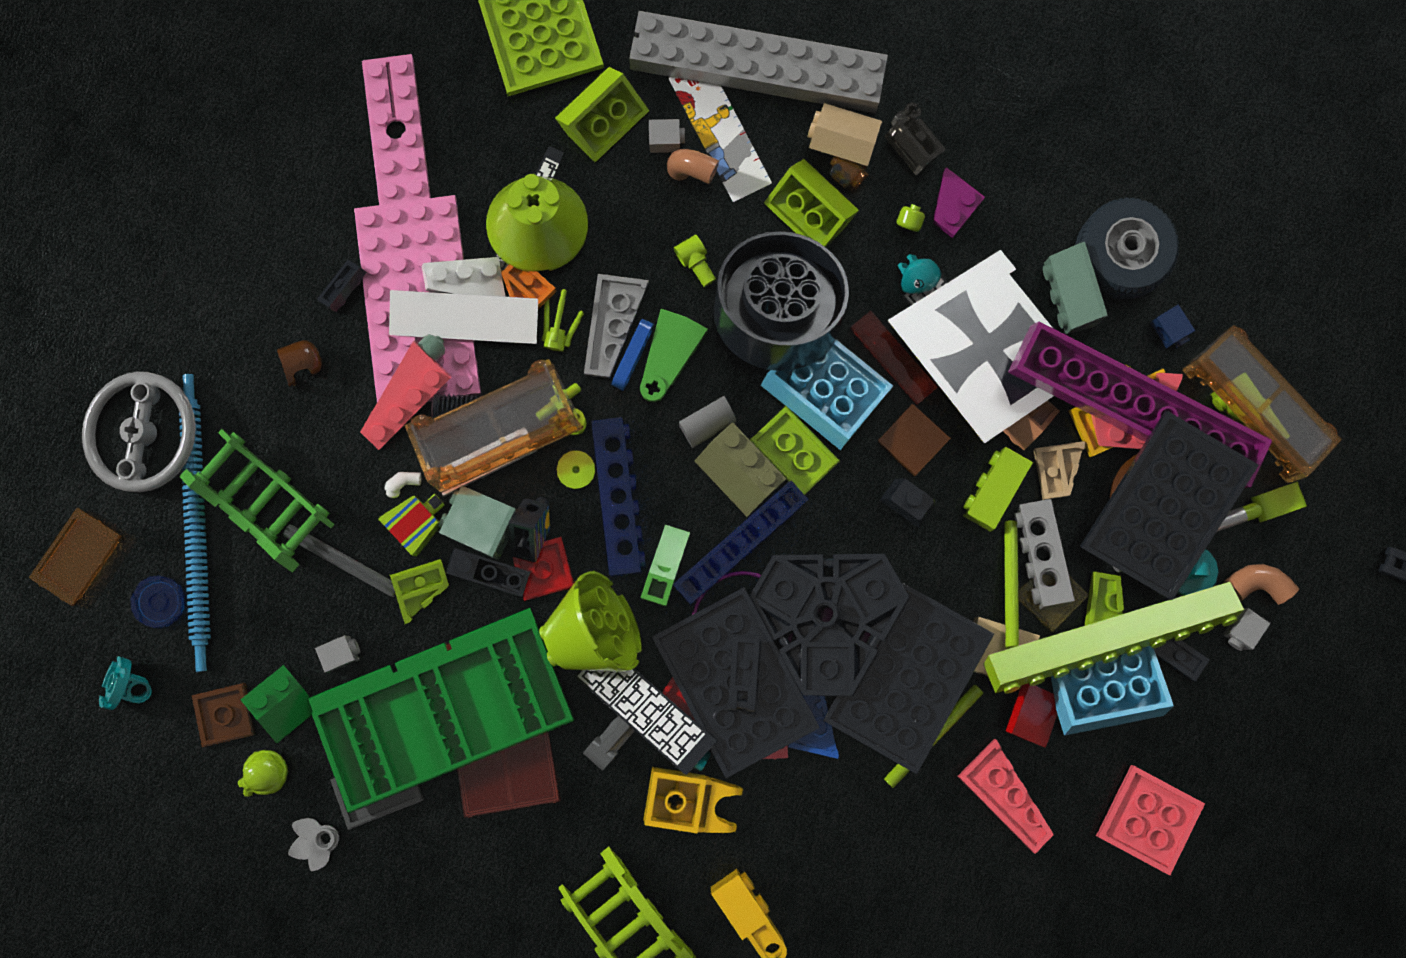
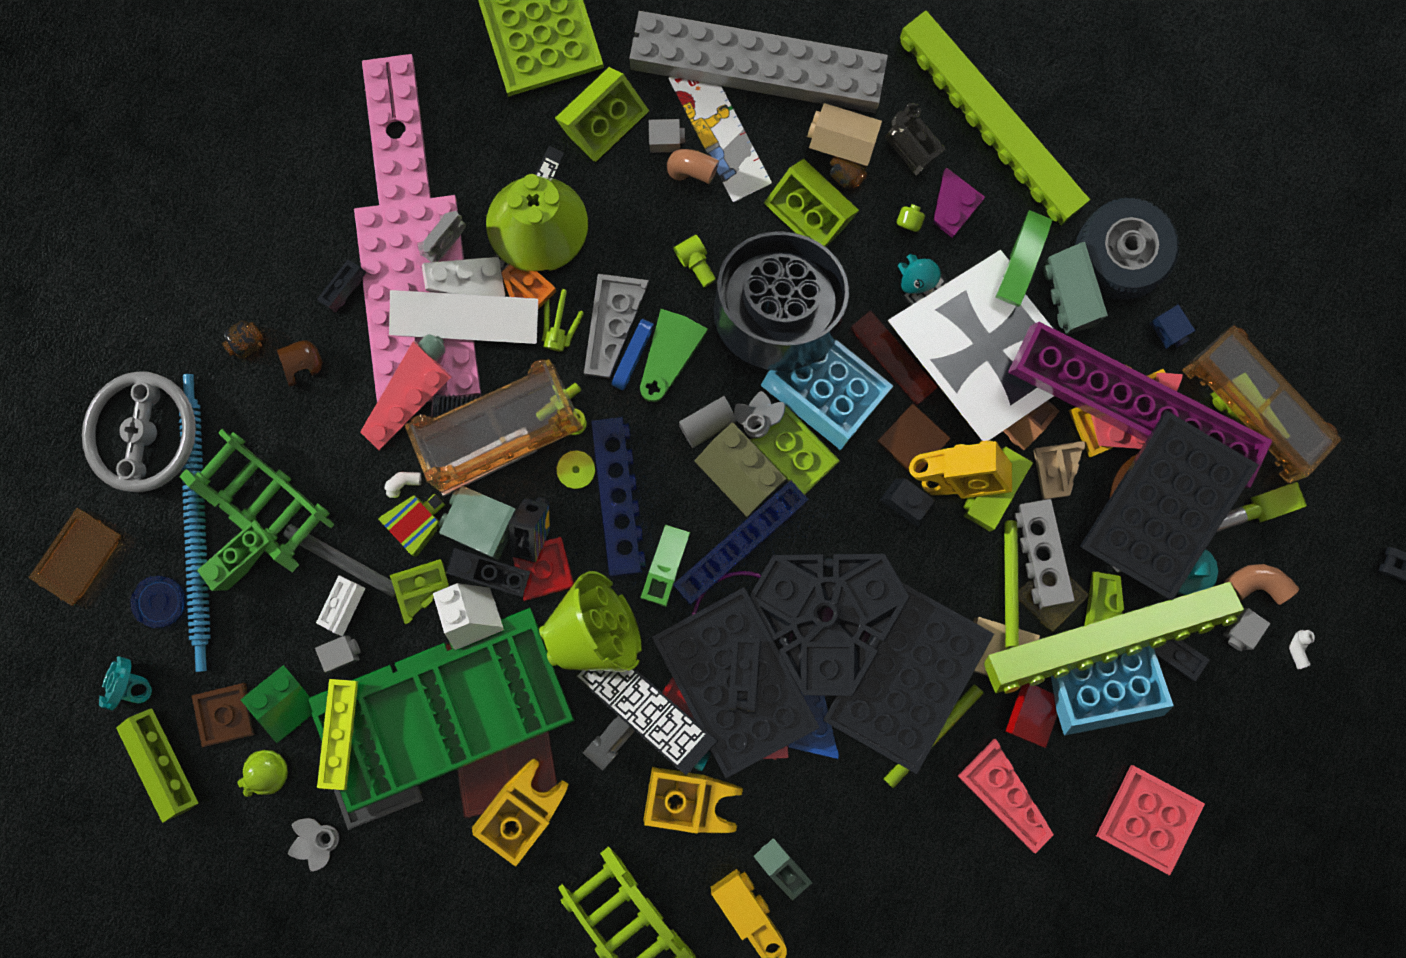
(157, 765): none -> lime brick
(235, 558): none -> bright green slope
(242, 339): none -> clear orange head
(337, 734): none -> neon yellow plate
(340, 605): none -> white plate
(442, 237): none -> light grey slope
(467, 613): none -> white slope
(525, 807): none -> yellow brick
(759, 413): none -> light grey plate
(782, 869): none -> sand green slope
(966, 470): none -> yellow brick
(993, 118): none -> lime brick
(1024, 258): none -> bright green slope
(1298, 647): none -> white arm

